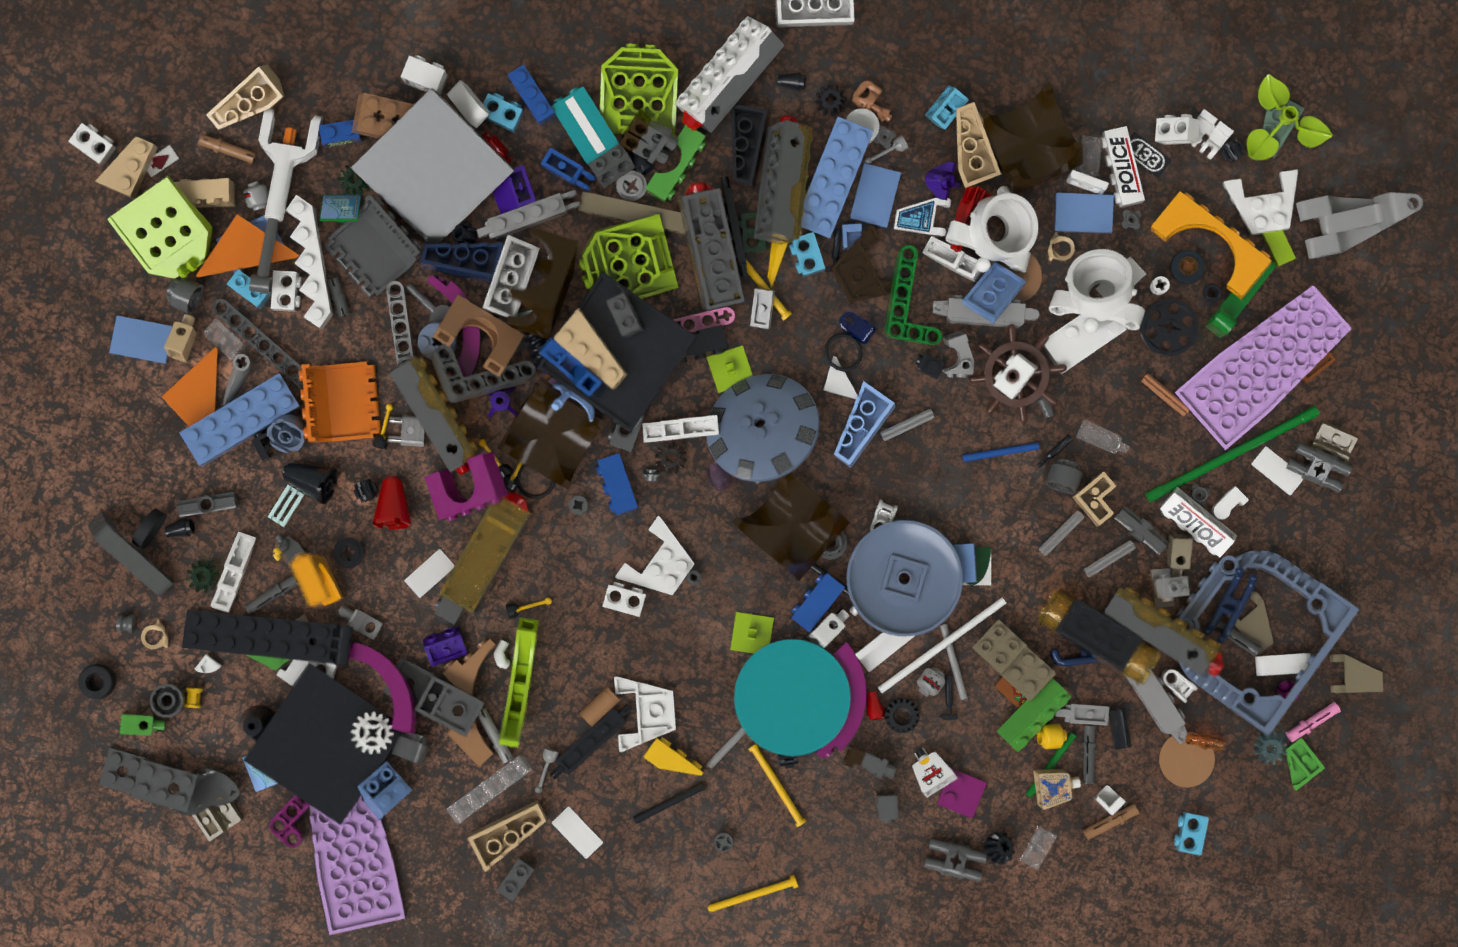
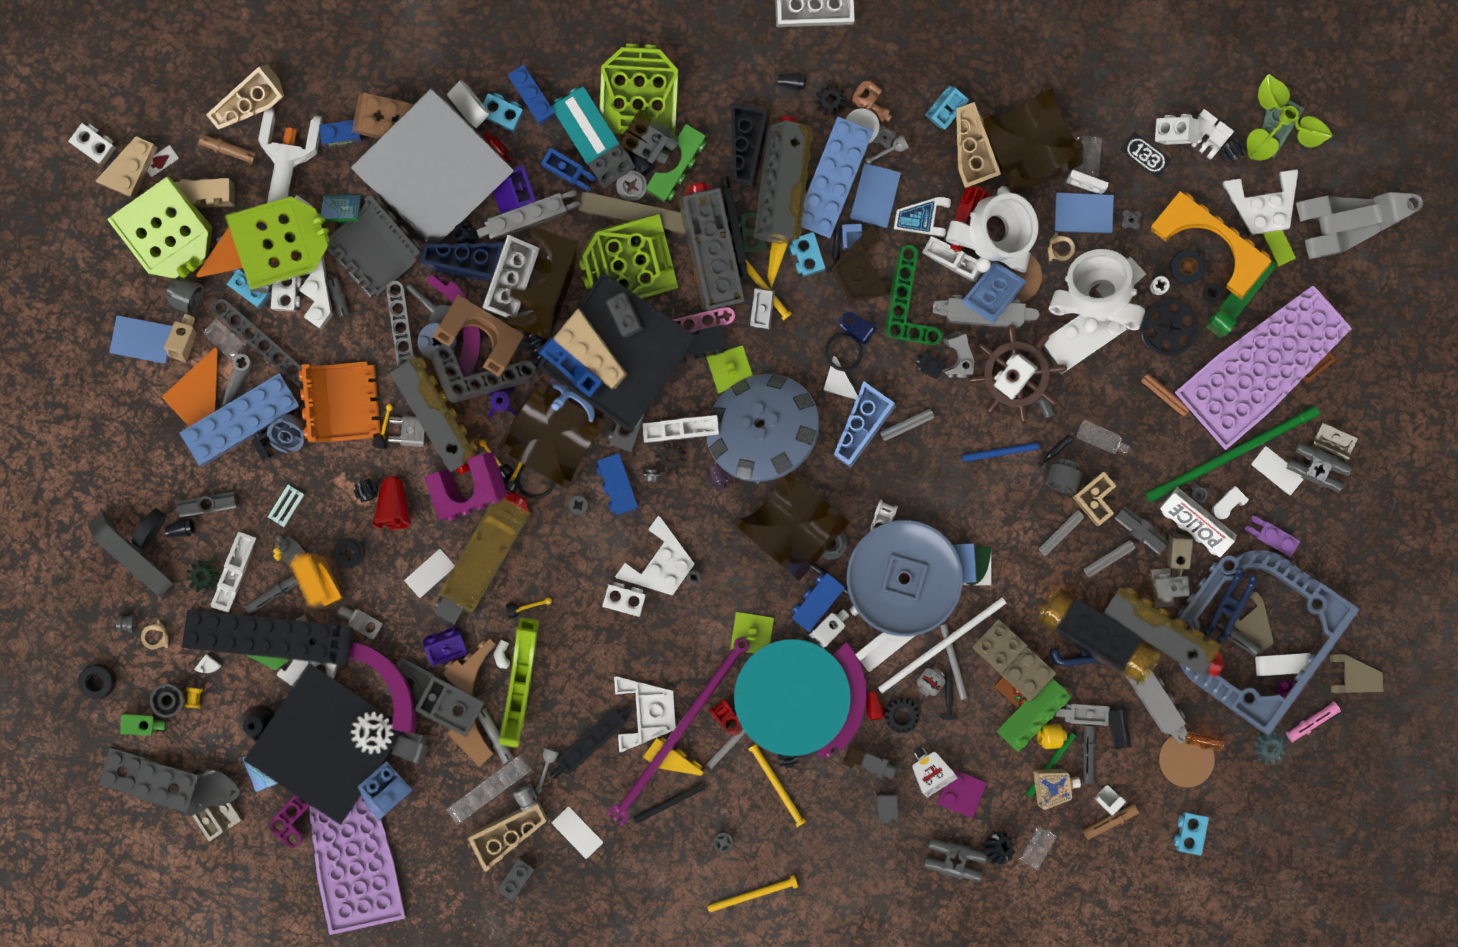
(256, 195): light grey head -> none
(303, 224): none -> lime hinge
(311, 480): black cone -> none
(349, 174): clear green gear -> none
(424, 75): white brick -> none
(526, 797): none -> light grey piece
(599, 706): medium nougat pin -> none
(677, 733): none -> magenta hinge
(725, 715): none -> red piece
(728, 75): white piece -> none
(941, 180): dark purple brick -> none
(1123, 167): white brick -> none
(1180, 687): white piece -> none
(1274, 537): none -> medium lavender hinge
(1302, 763): bright green wing -> none

